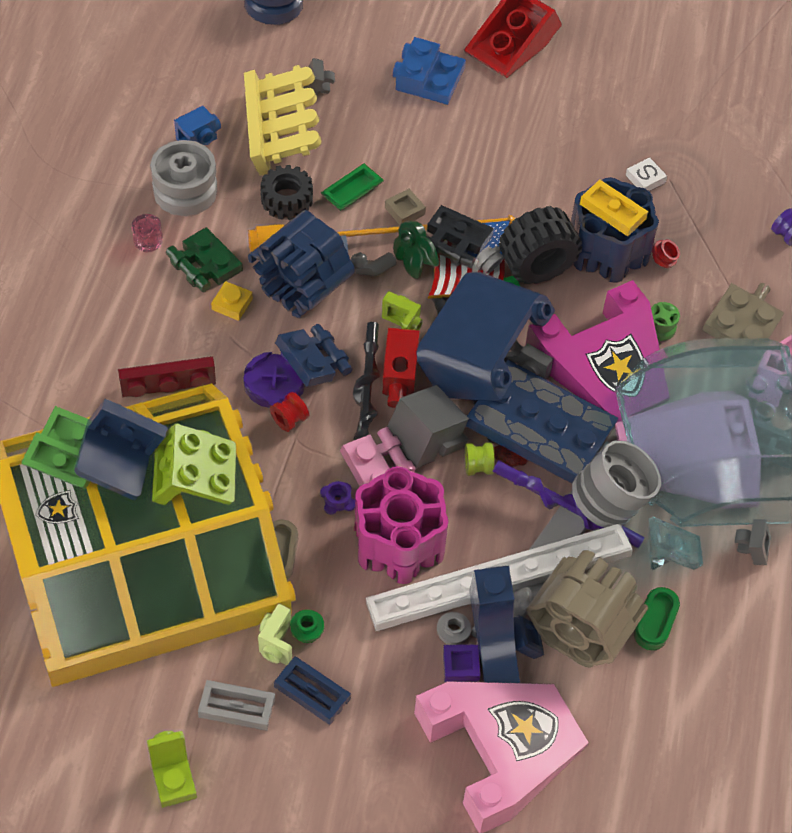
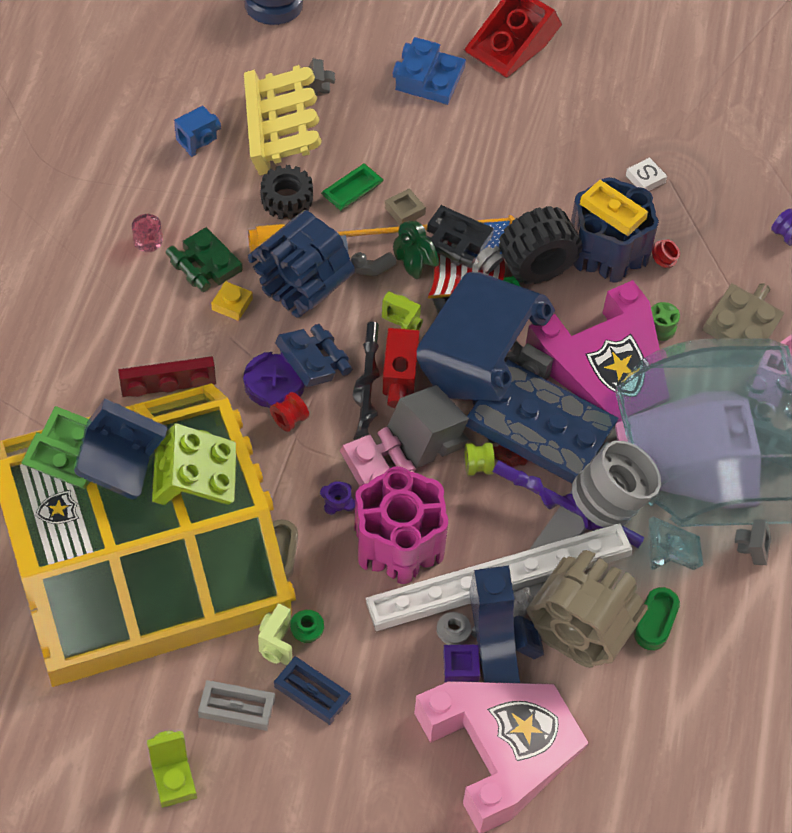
(184, 177): light grey wheel -> none

